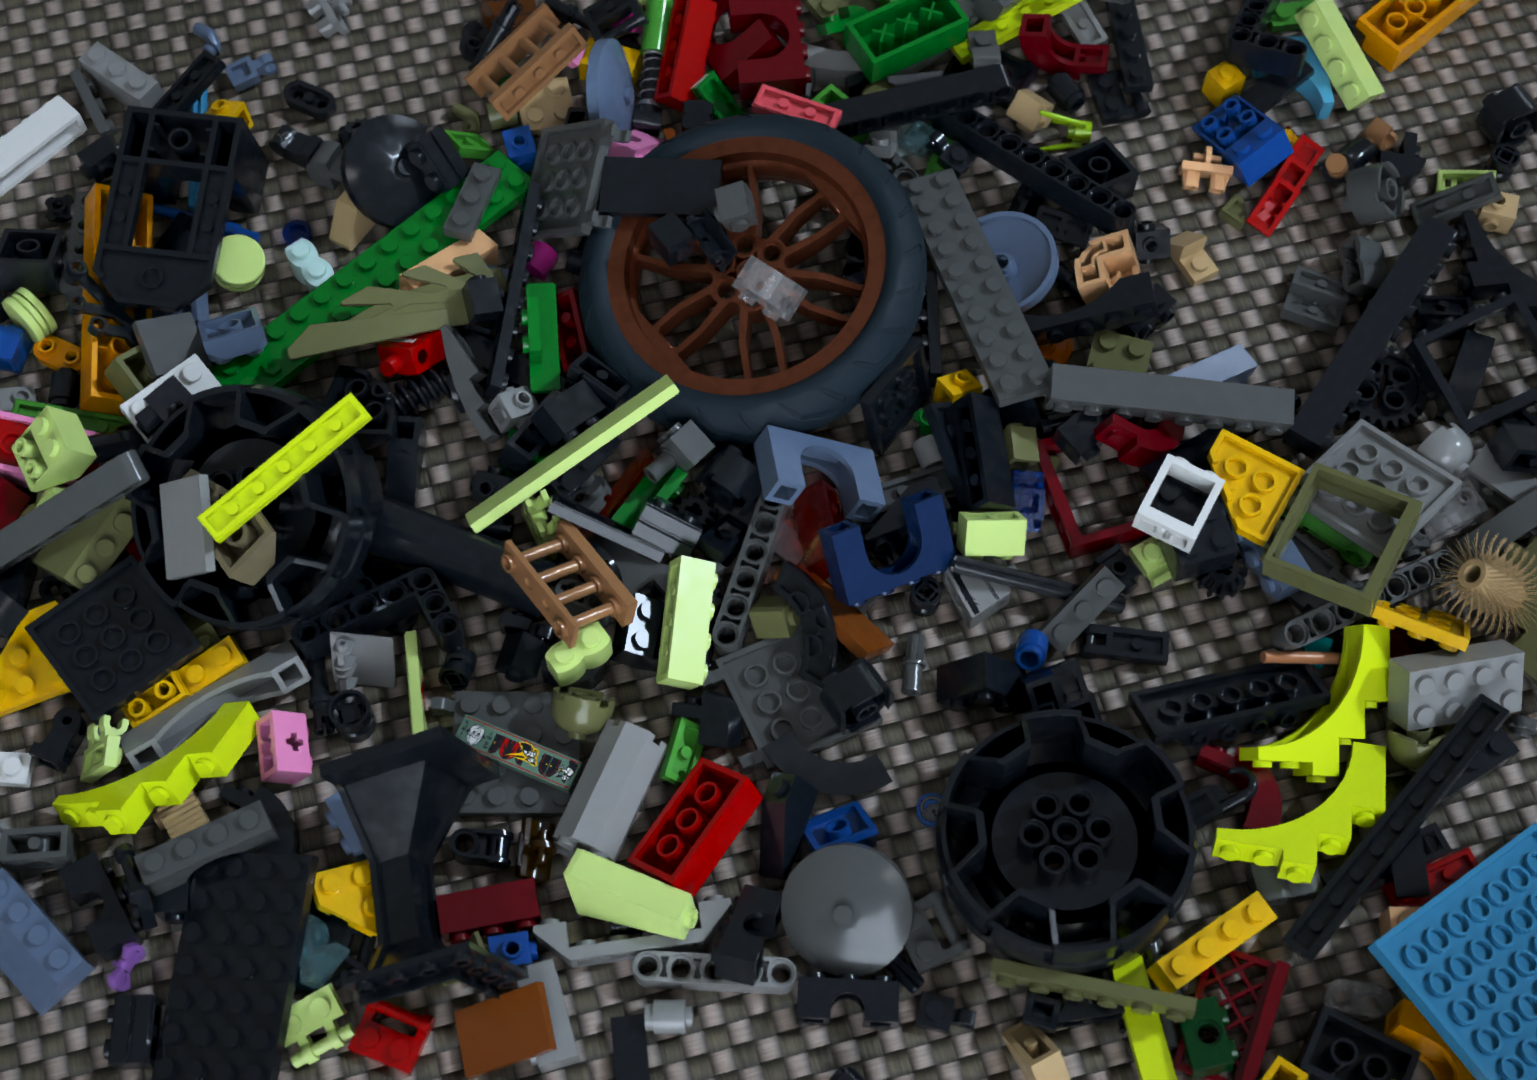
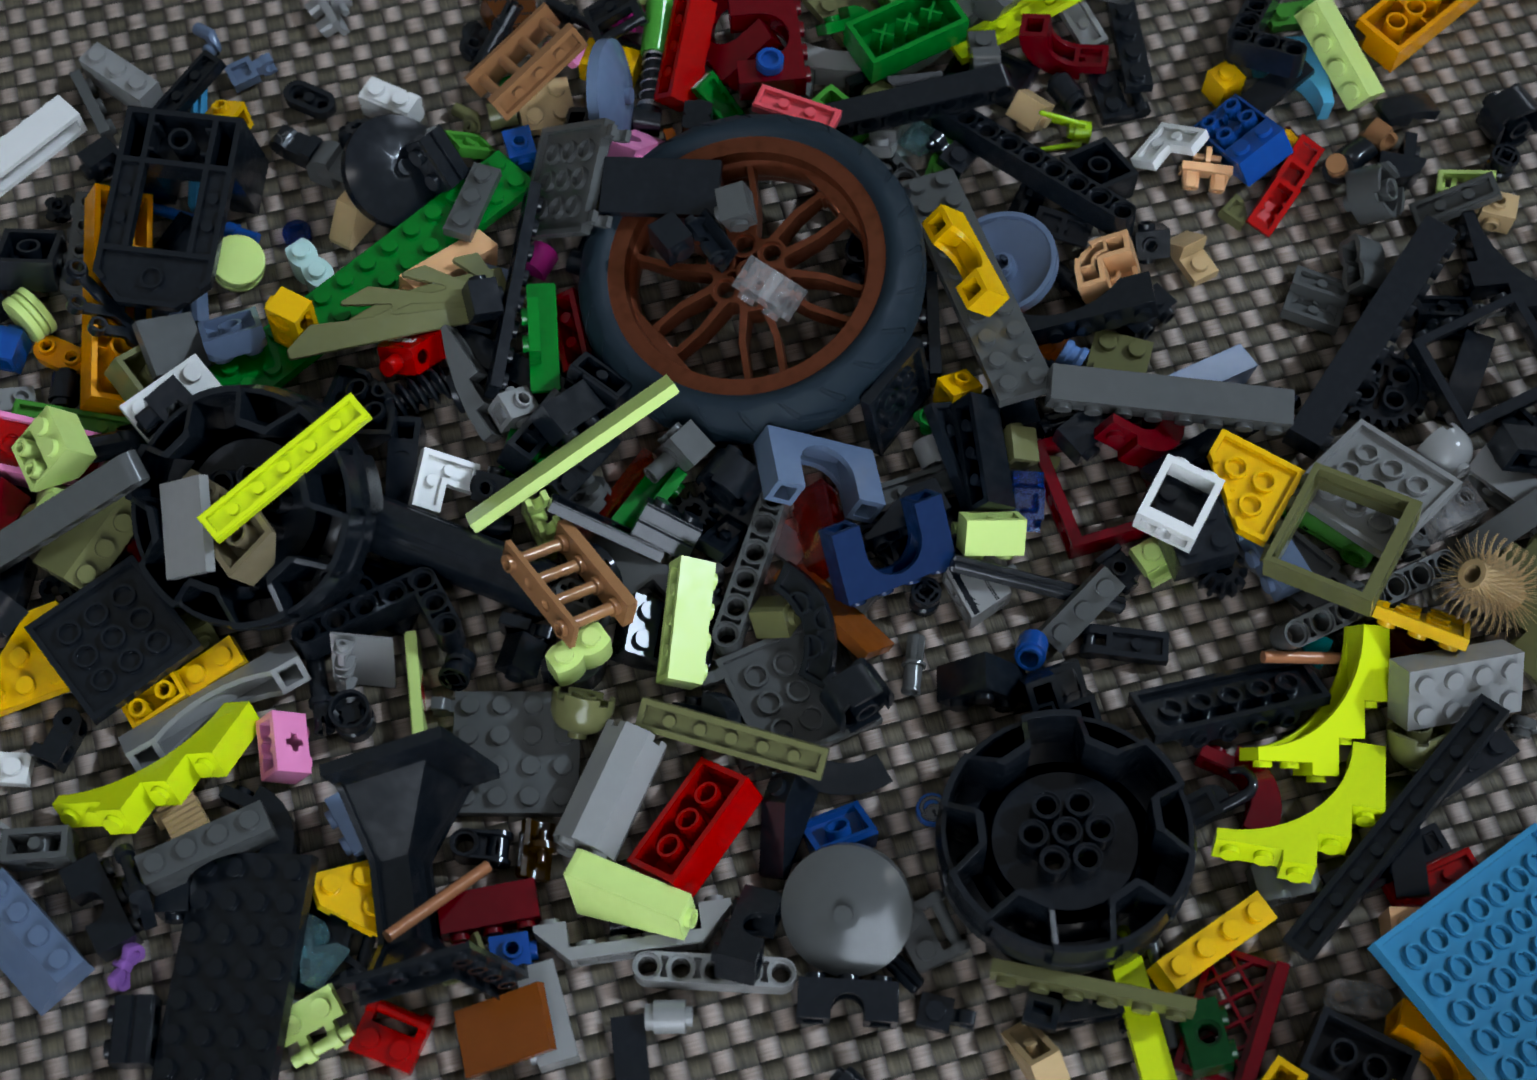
(103, 750): yellowish green plate -> none
(289, 315): none -> yellow brick
(383, 98): none -> white brick
(435, 474): none -> white plate
(437, 901): none -> nougat bar
(520, 754): tile -> none
(682, 752): bright green plate -> none
(732, 738): none -> olive plate
(769, 61): none -> blue tile
(980, 284): none -> yellow arch
(1072, 354): none -> medium blue wheel
(1166, 140): none -> white plate
(1403, 108): none -> black slope

